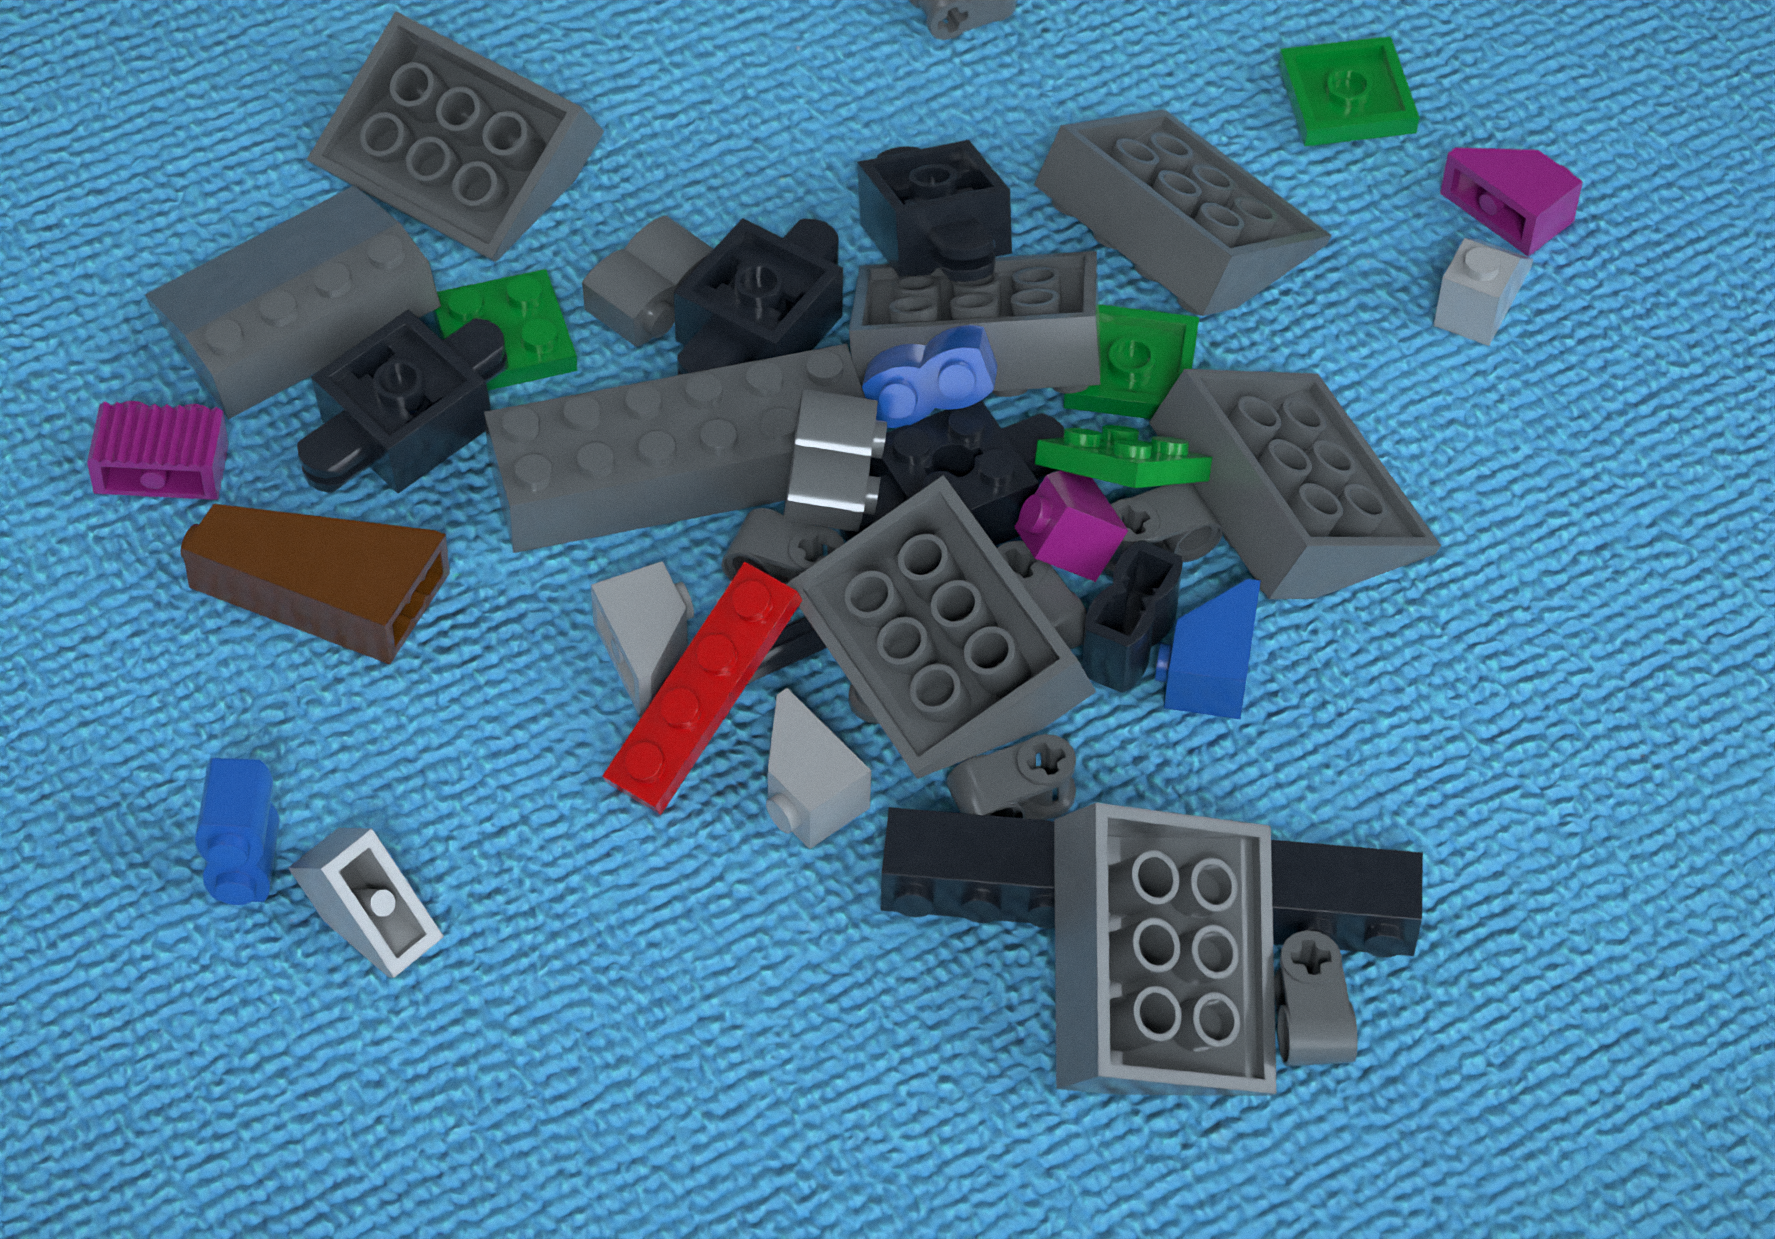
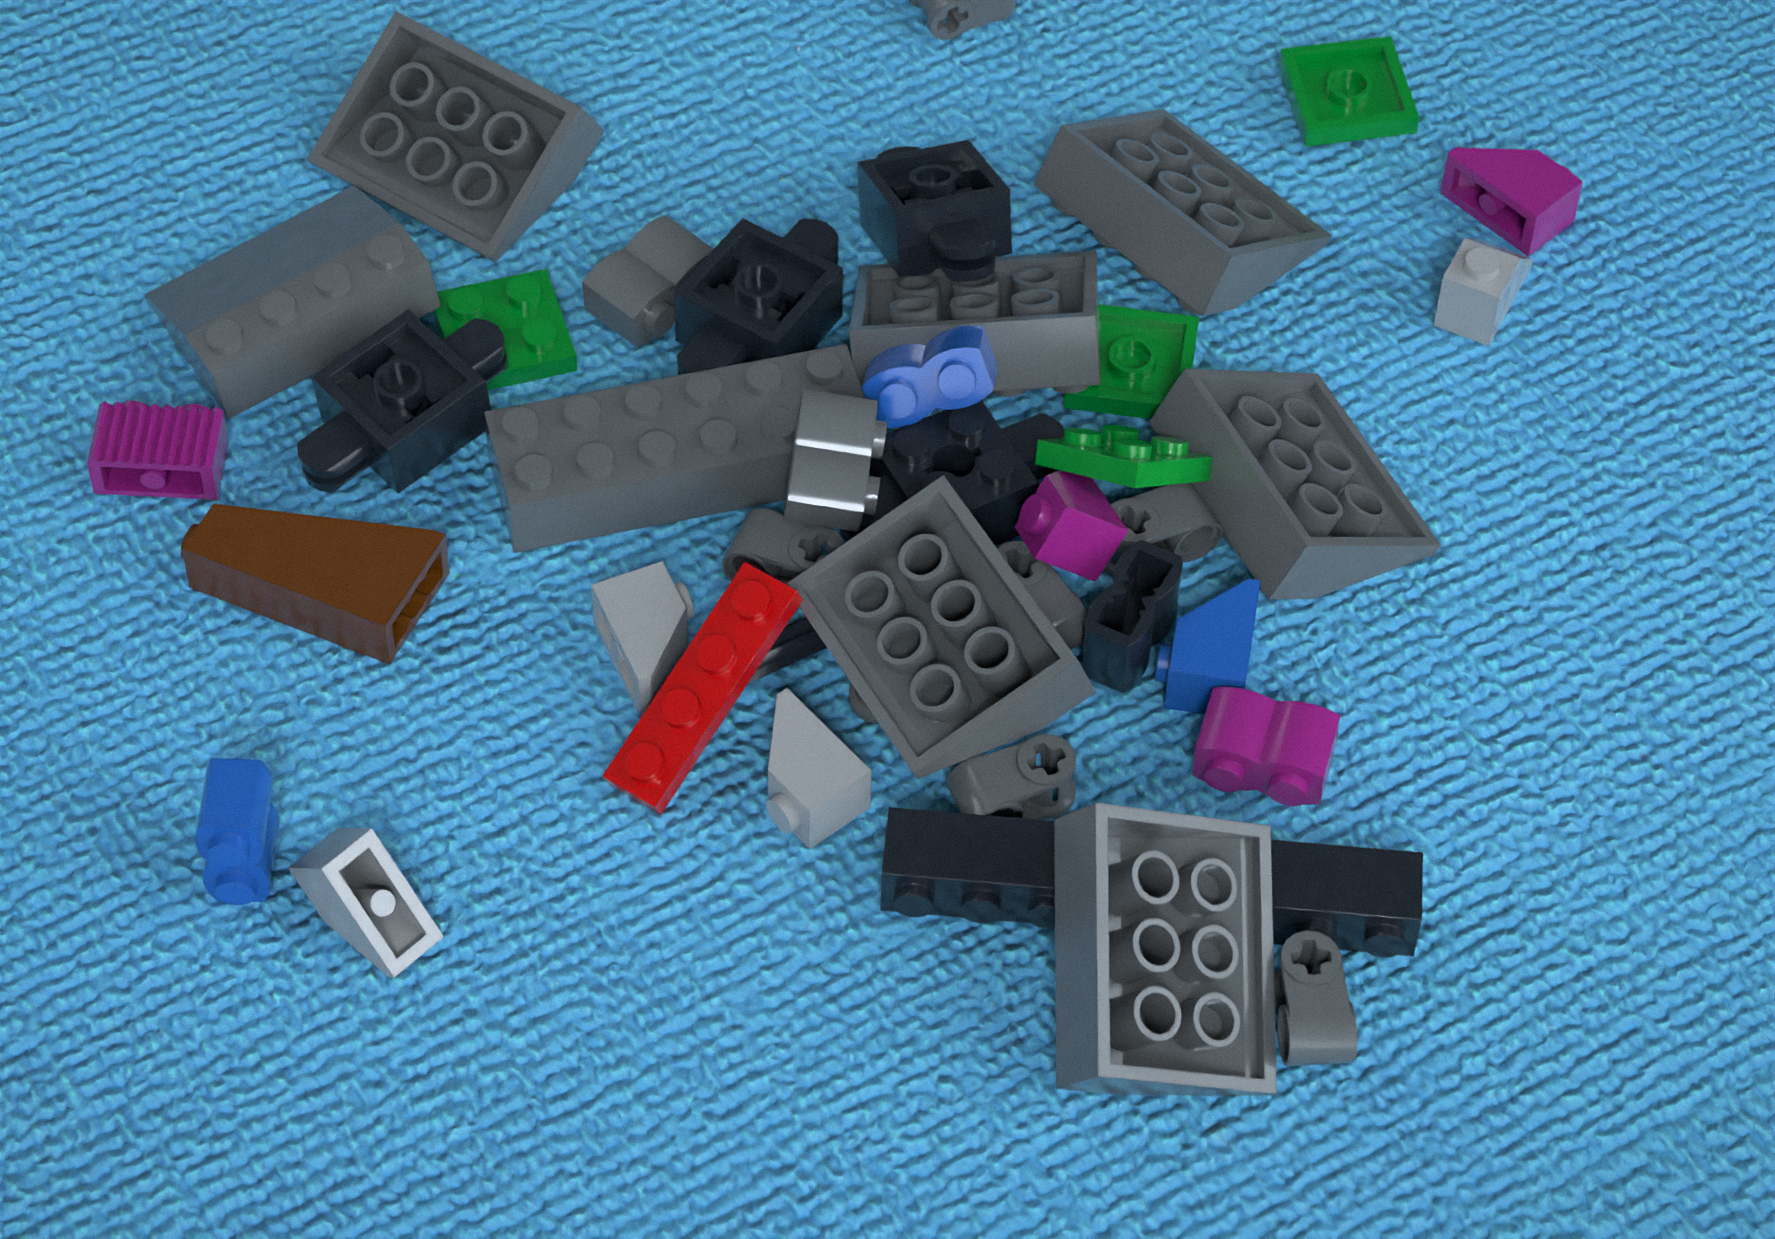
(1266, 746): none -> magenta brick

